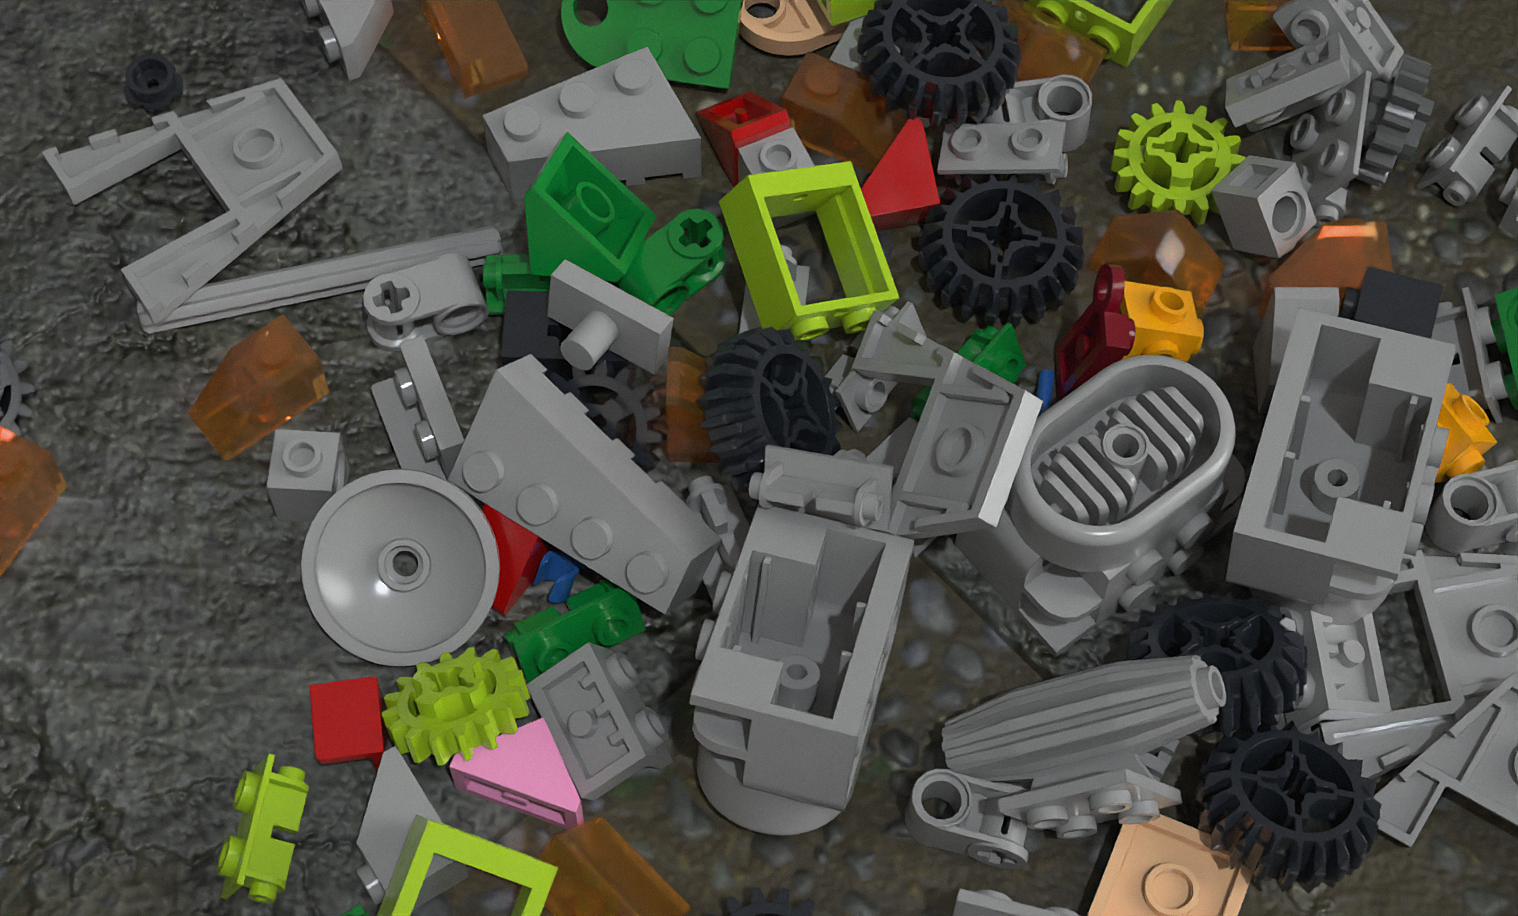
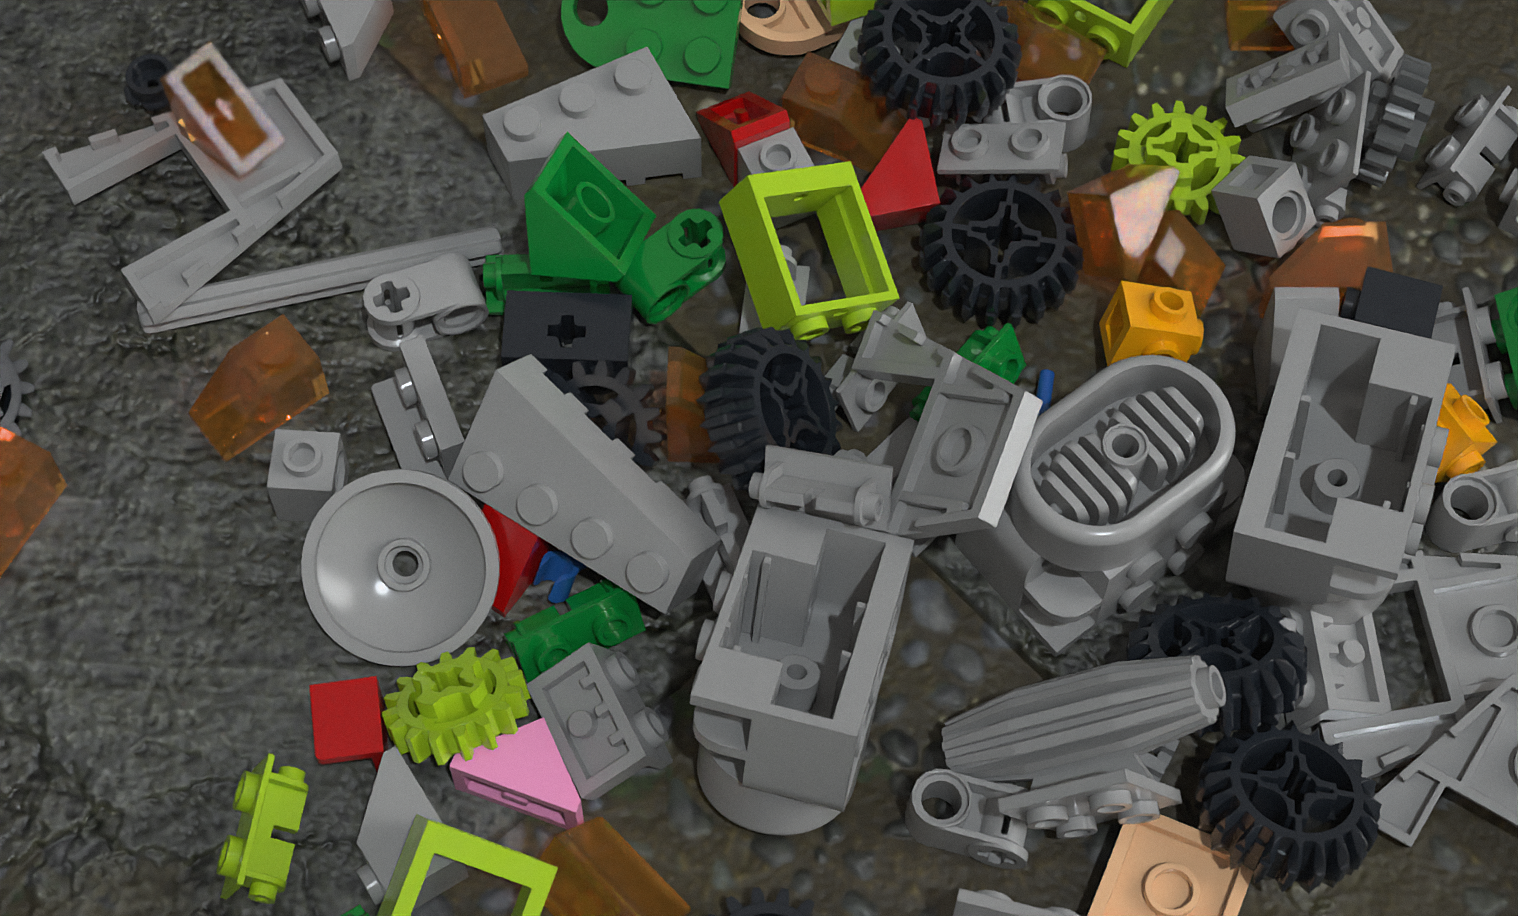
(219, 112): none -> clear orange slope
(606, 319): light grey tile -> none
(1098, 336): dark red hinge -> none
(1119, 219): none -> clear orange slope

